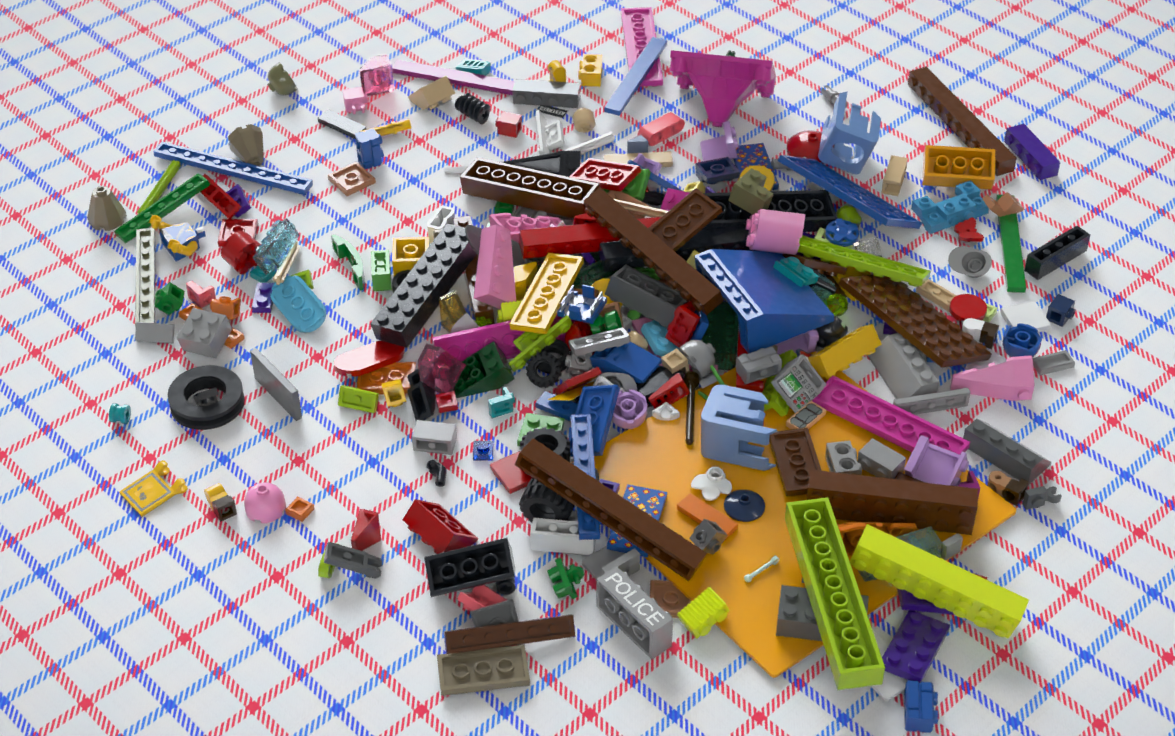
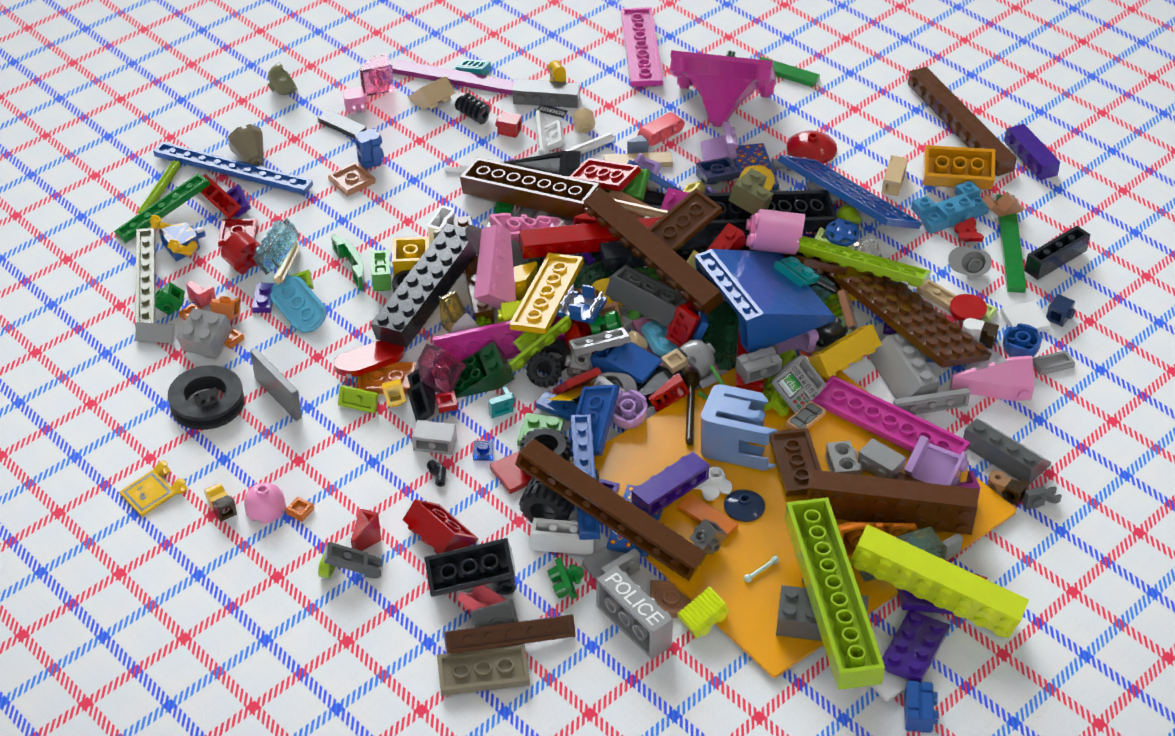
(105, 210): dark tan cone -> none
(119, 413): teal wheel -> none
(259, 275): teal plate -> none
(392, 128): yellow pin -> none
(591, 70): yellow brick -> none
(635, 76): tile -> none
(665, 412): white tile -> none
(670, 484): none -> dark purple brick
(729, 239): none -> red brick
(794, 74): none -> green tile
(831, 95): light grey pin -> none
(837, 134): medium blue piece -> none
(847, 309): none -> nougat tile

